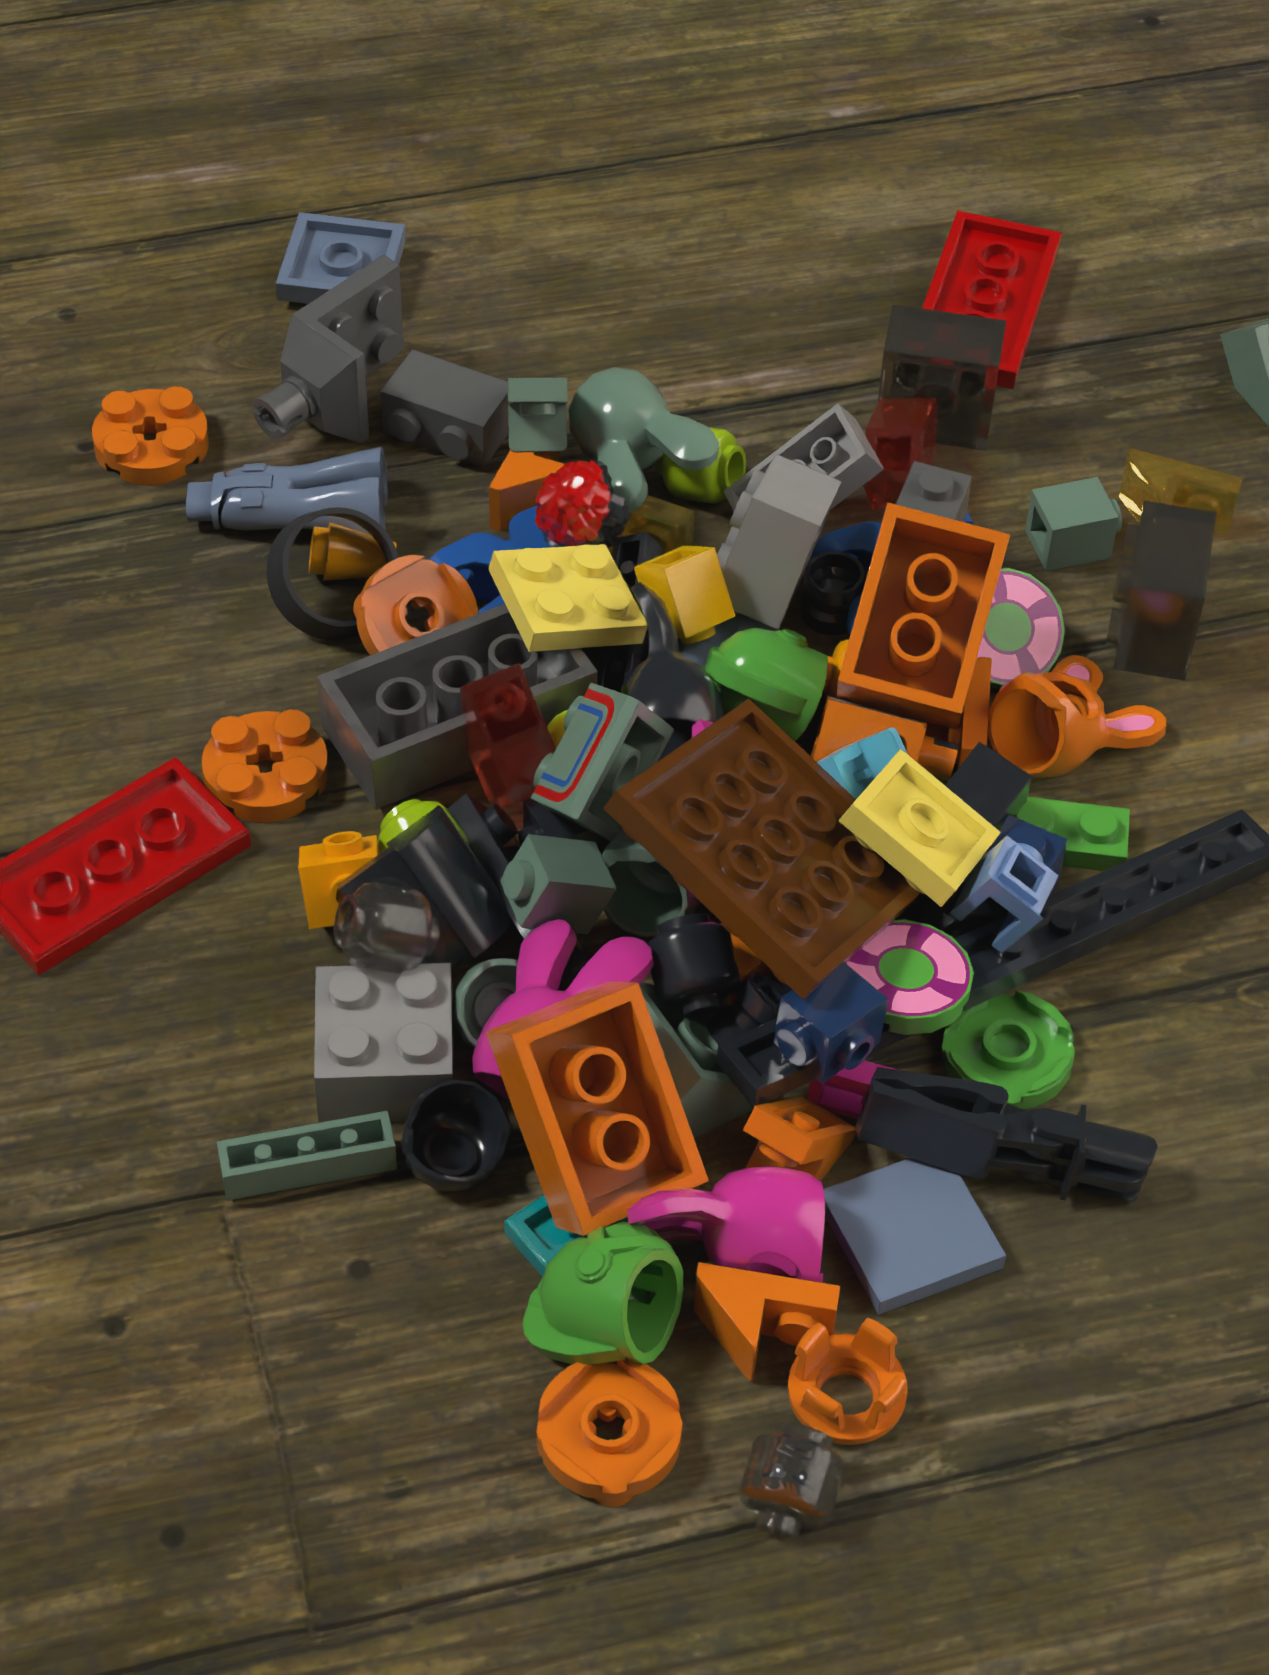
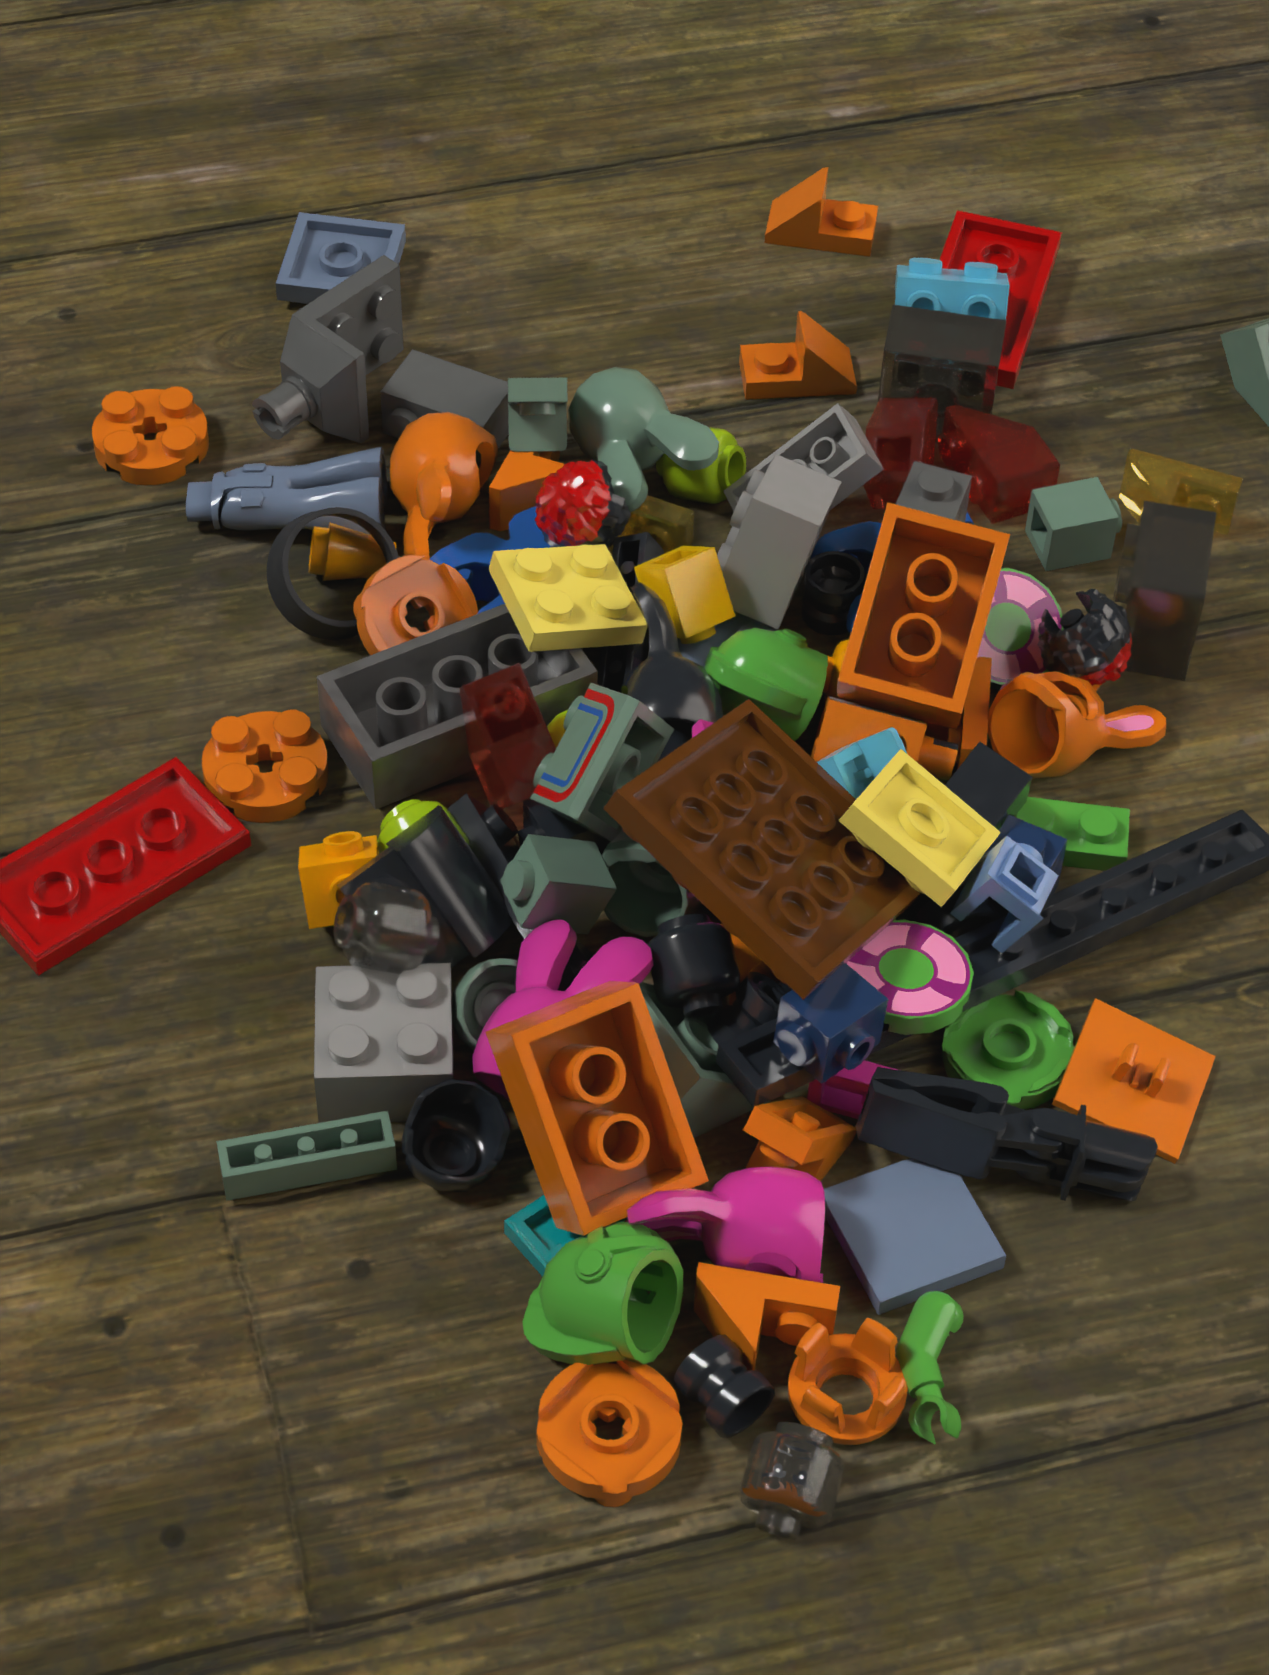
(438, 473): none -> orange piece
(723, 1385): none -> black wheel
(804, 368): none -> orange slope
(811, 221): none -> orange slope
(917, 1354): none -> bright green arm
(970, 291): none -> medium azure bracket
(1000, 456): none -> clear red slope
(1090, 644): none -> black piece
(1135, 1078): none -> orange piece

